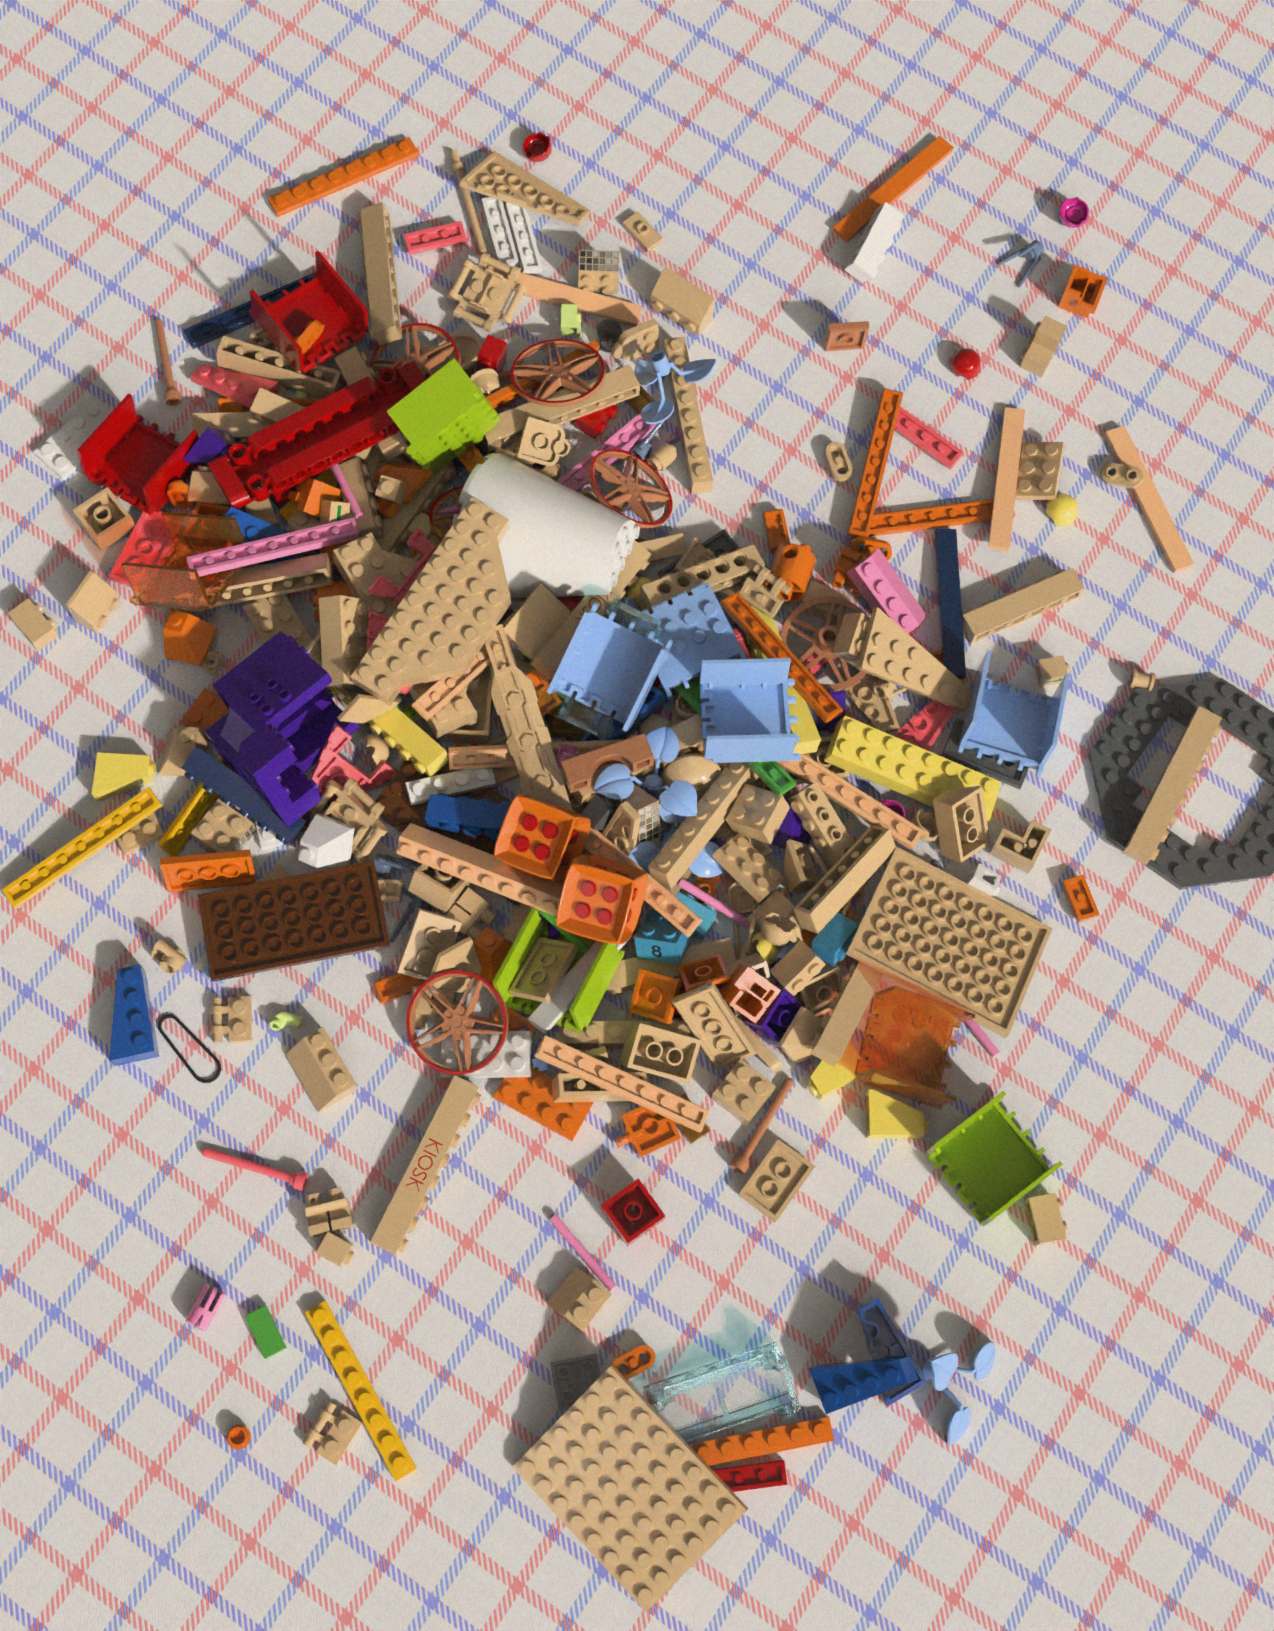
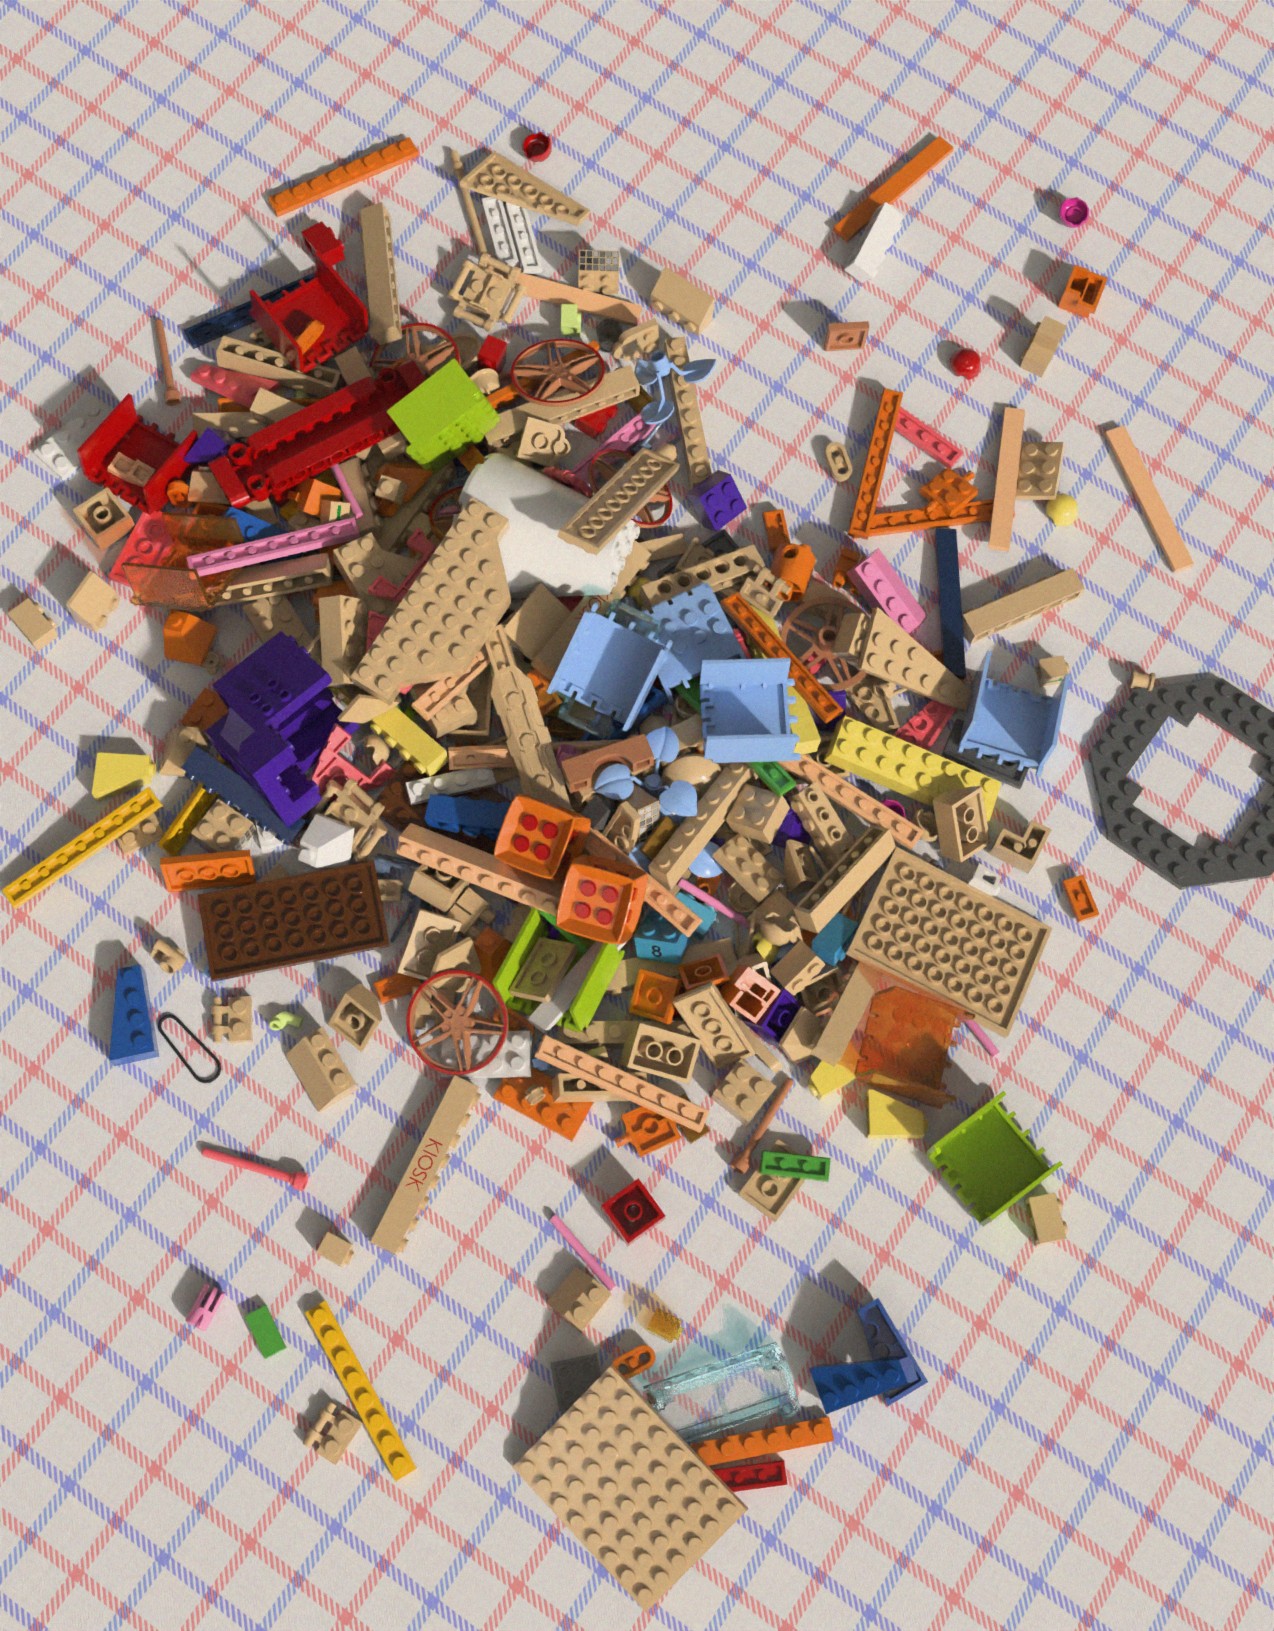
(131, 471): none -> light nougat slope
(238, 1437): orange plate -> none
(318, 1215): tan hips -> none
(323, 240): none -> red brick
(357, 1016): none -> tan slope
(435, 237): coral plate -> none
(534, 1094): none -> tan plate
(568, 479): none -> coral plate
(618, 501): none -> tan plate
(642, 231): tan plate -> none
(658, 837): none -> pearl gold tile
(665, 1326): none -> clear yellow brick
(717, 500): none -> dark purple brick
(795, 1166): none -> bright green tile
(870, 545): orange plate -> none
(942, 1369): light blue plant -> none
(948, 491): none -> orange plate
(1030, 252): sand blue plant -> none
(1121, 477): tan plate -> none
(1172, 786): tan brick -> none

